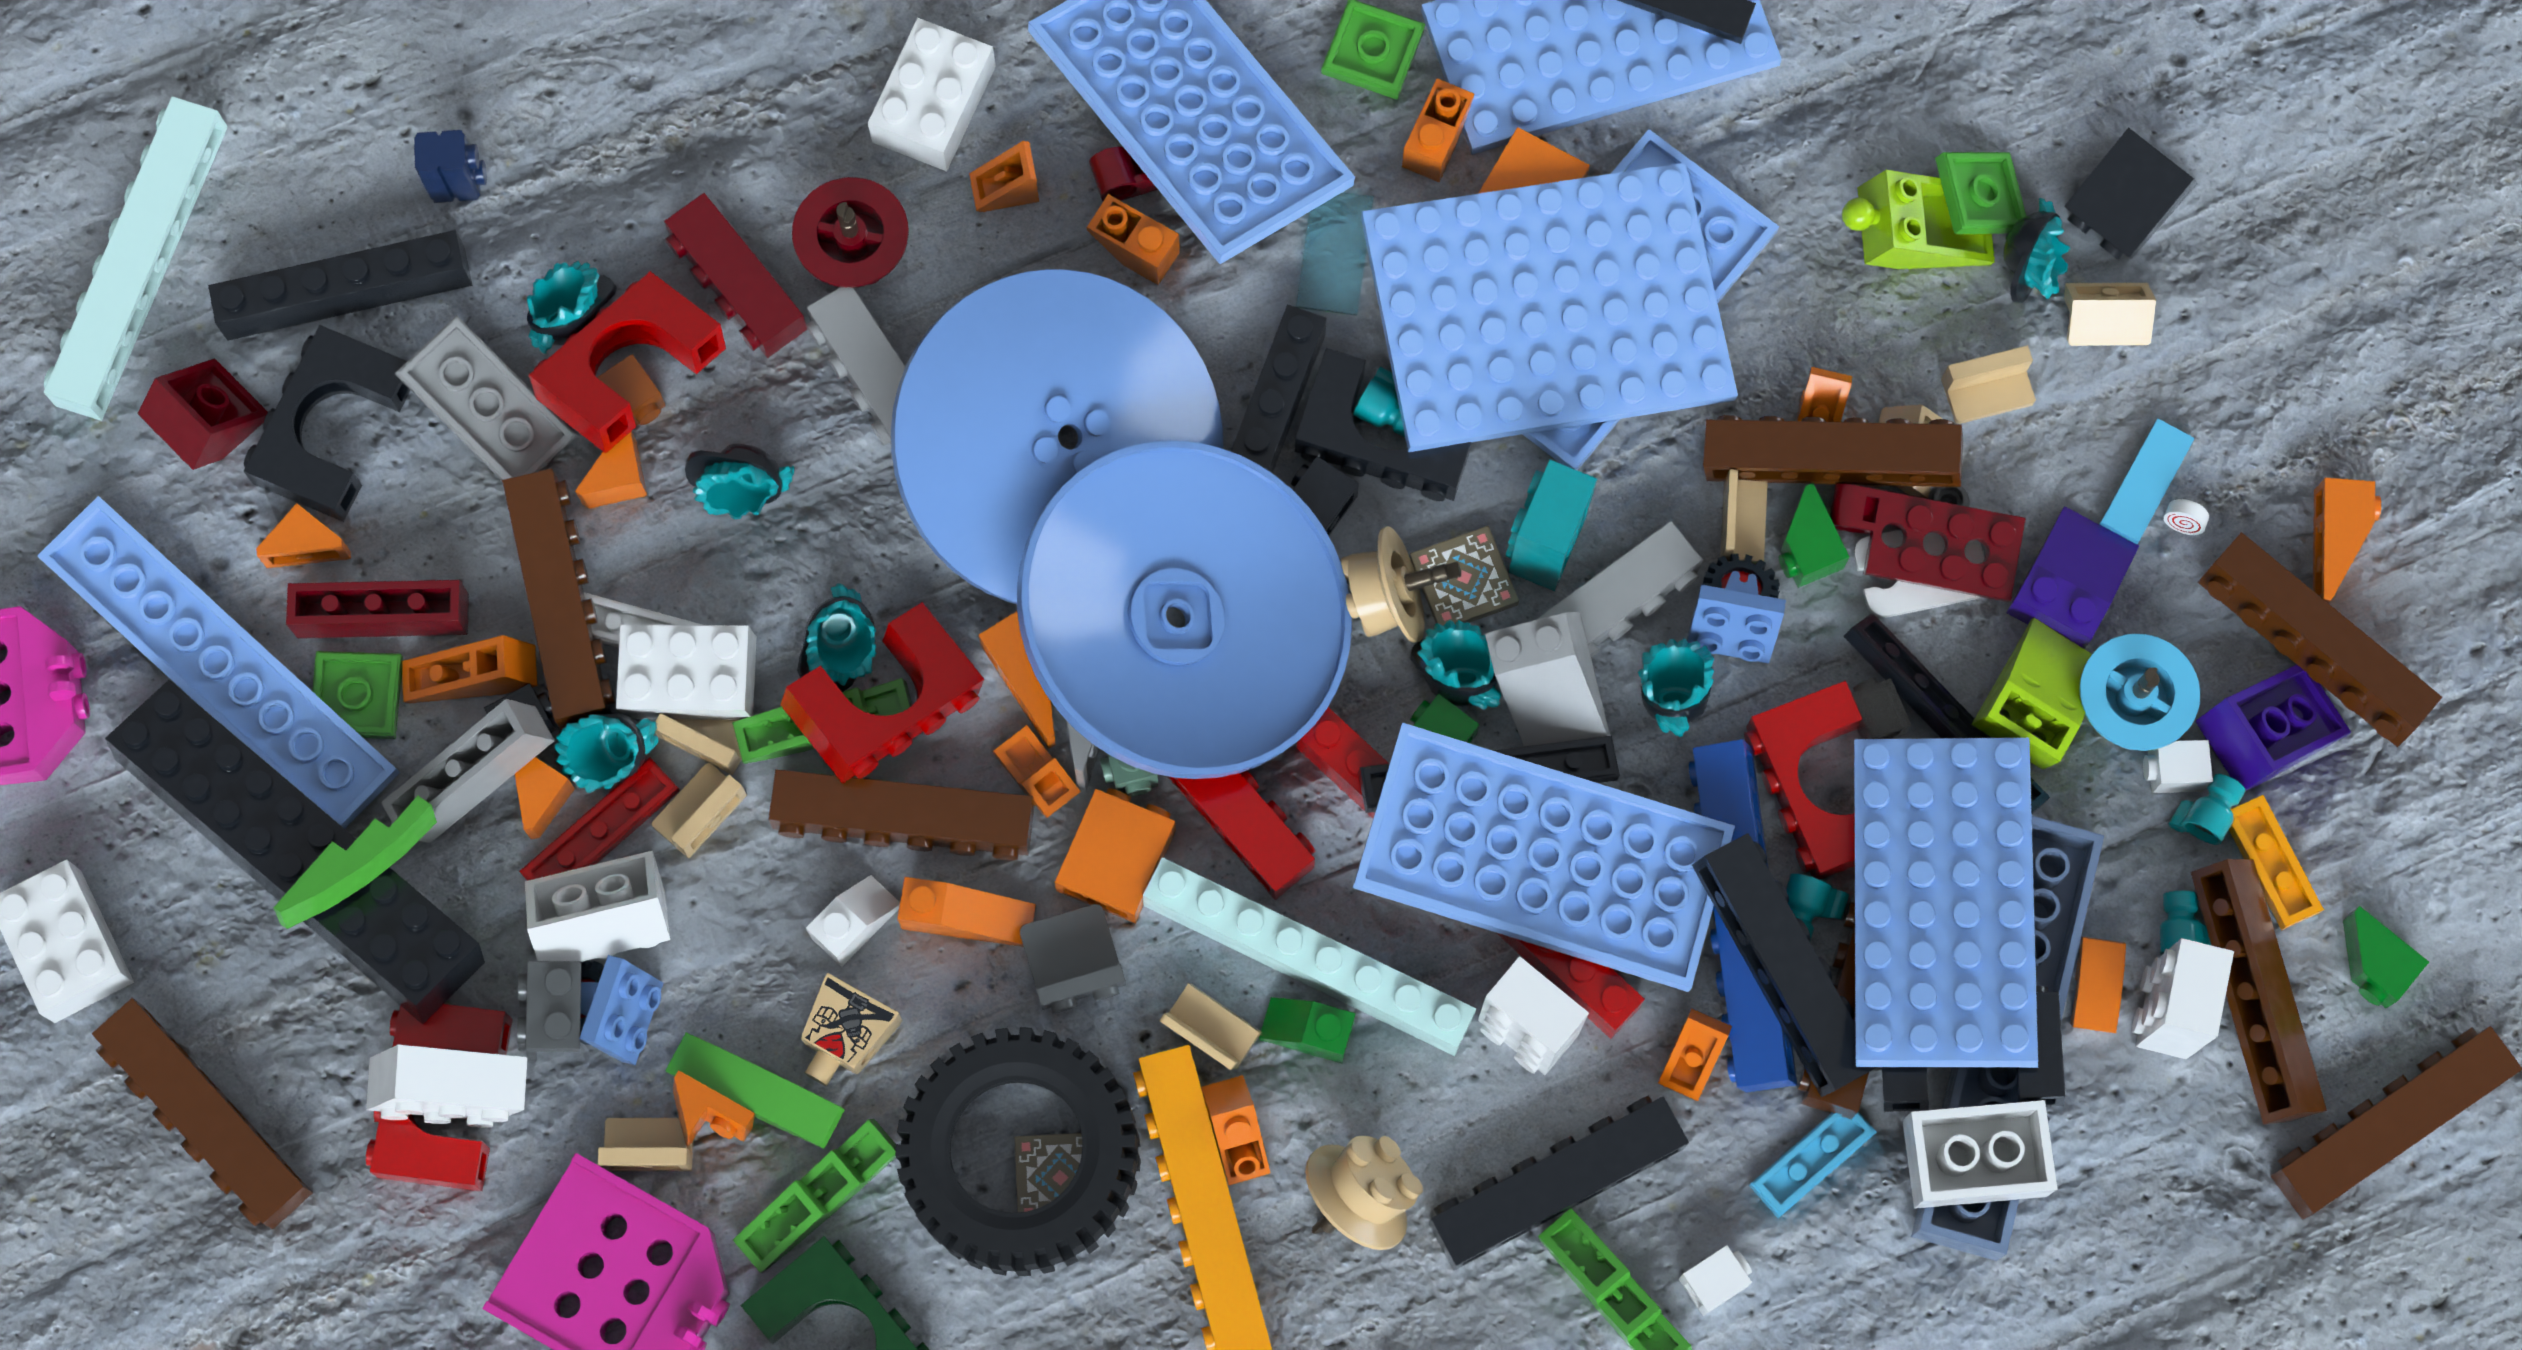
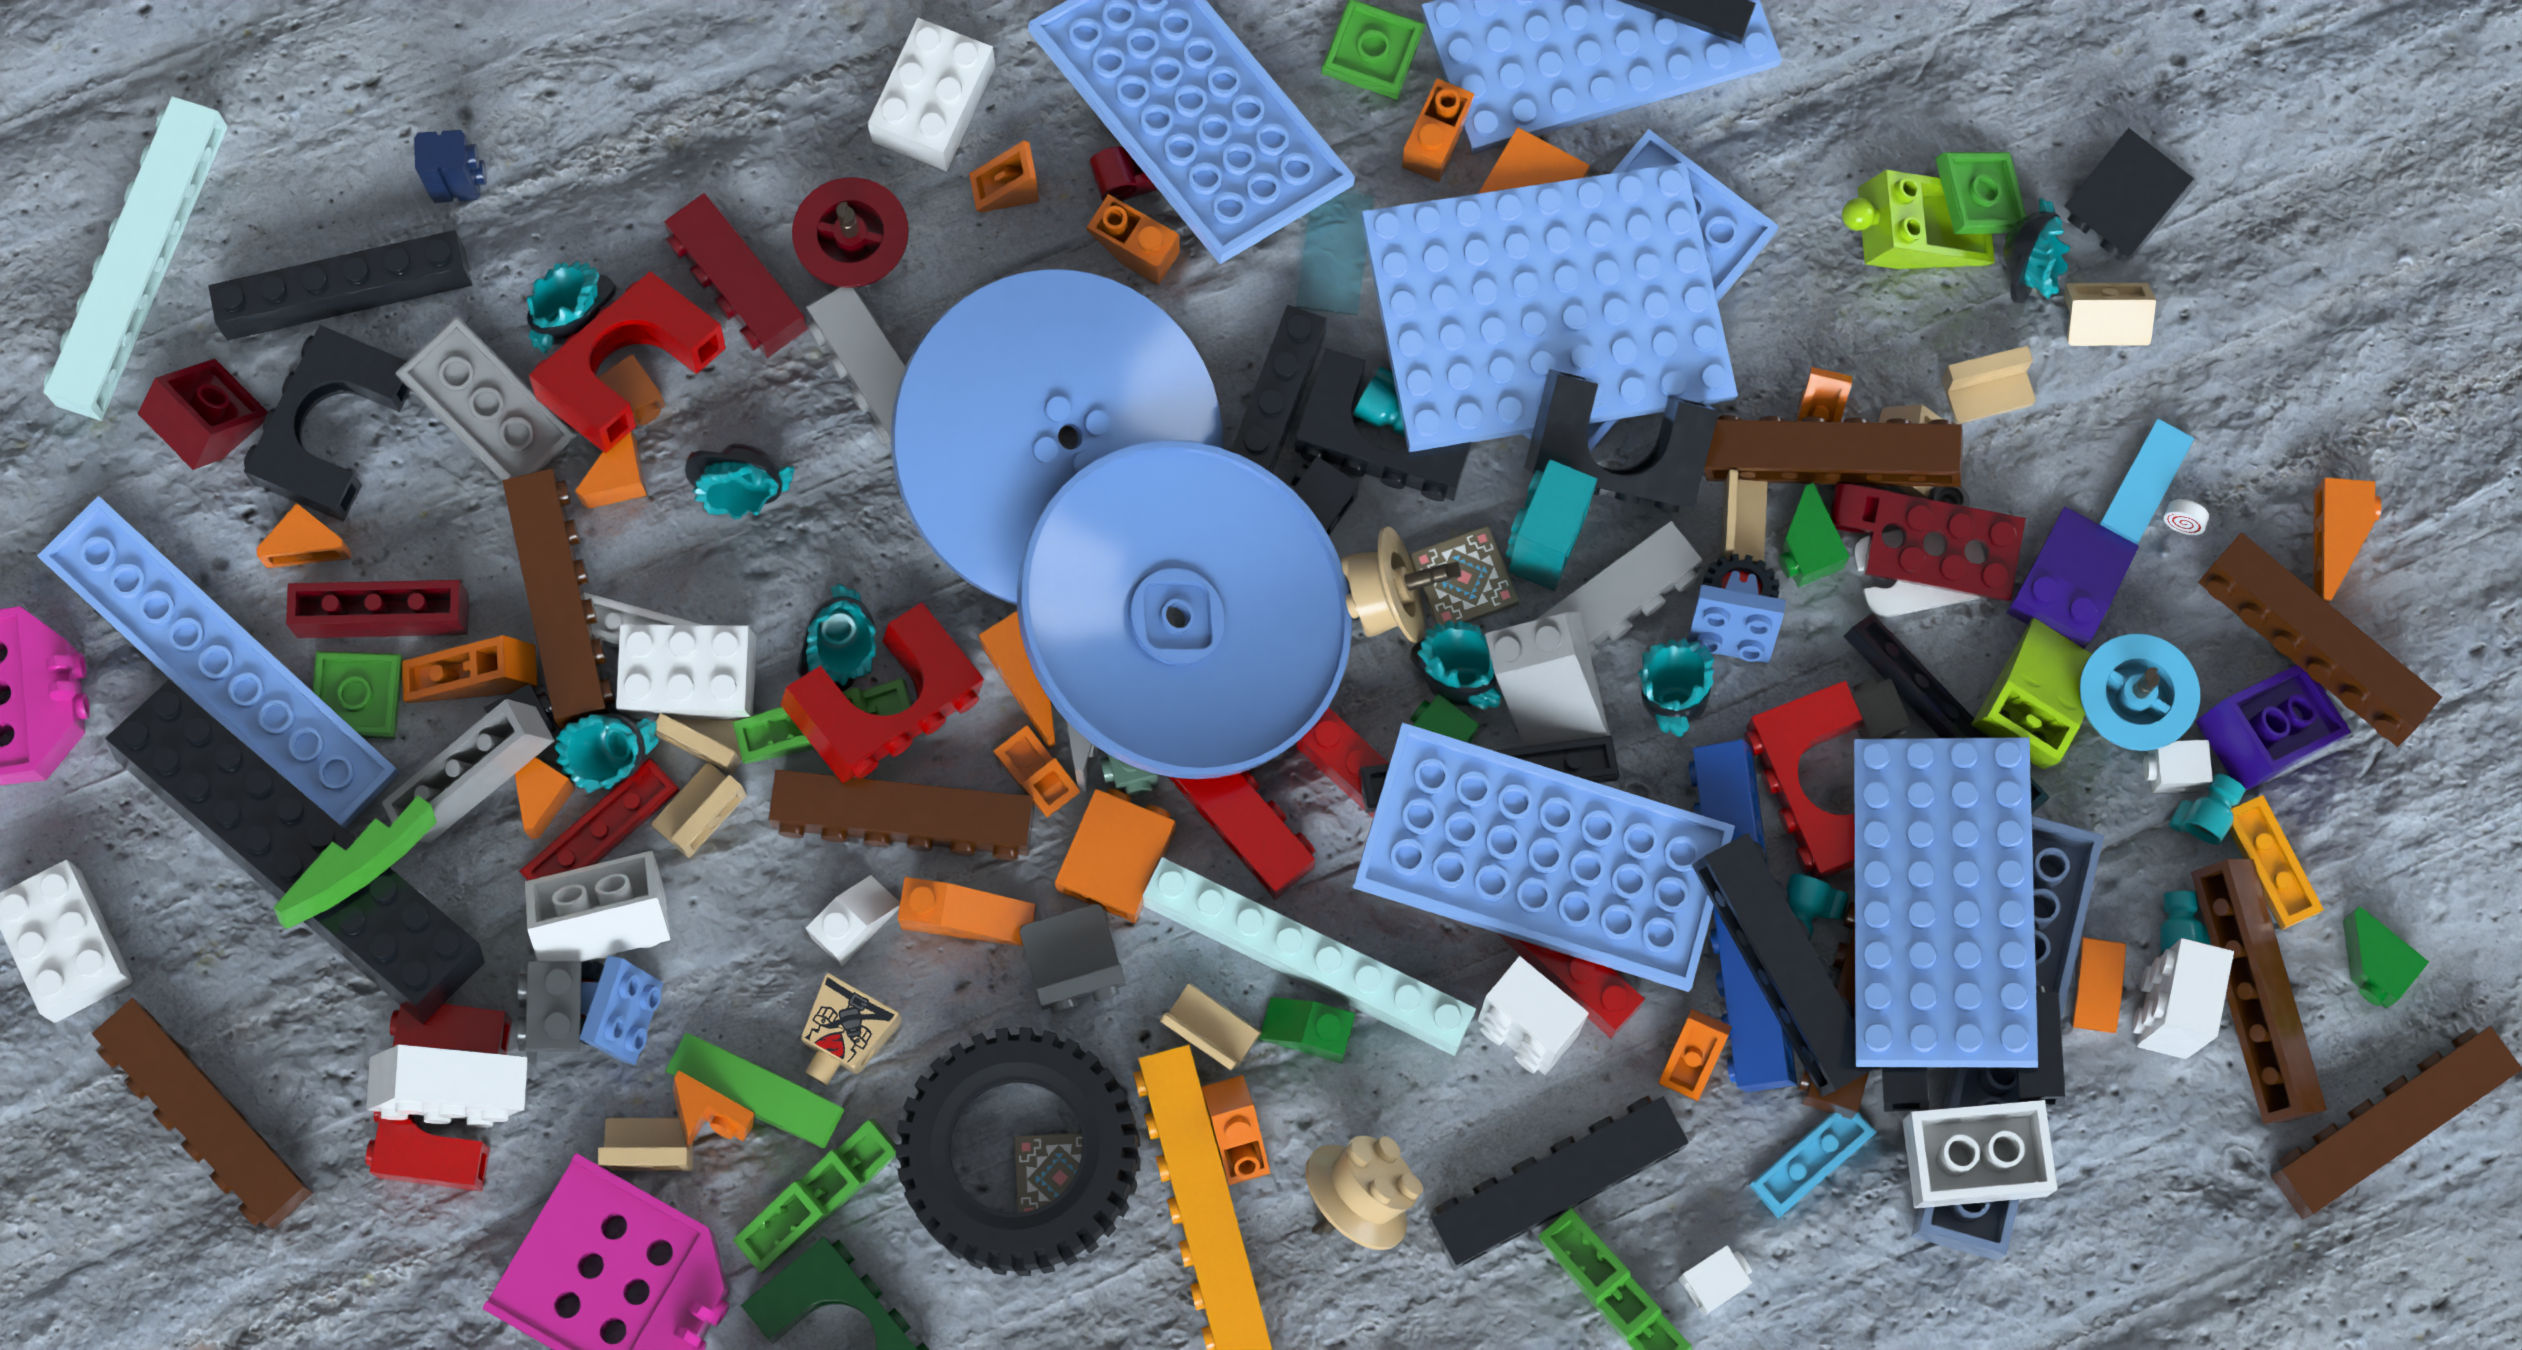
(1666, 475): none -> black arch

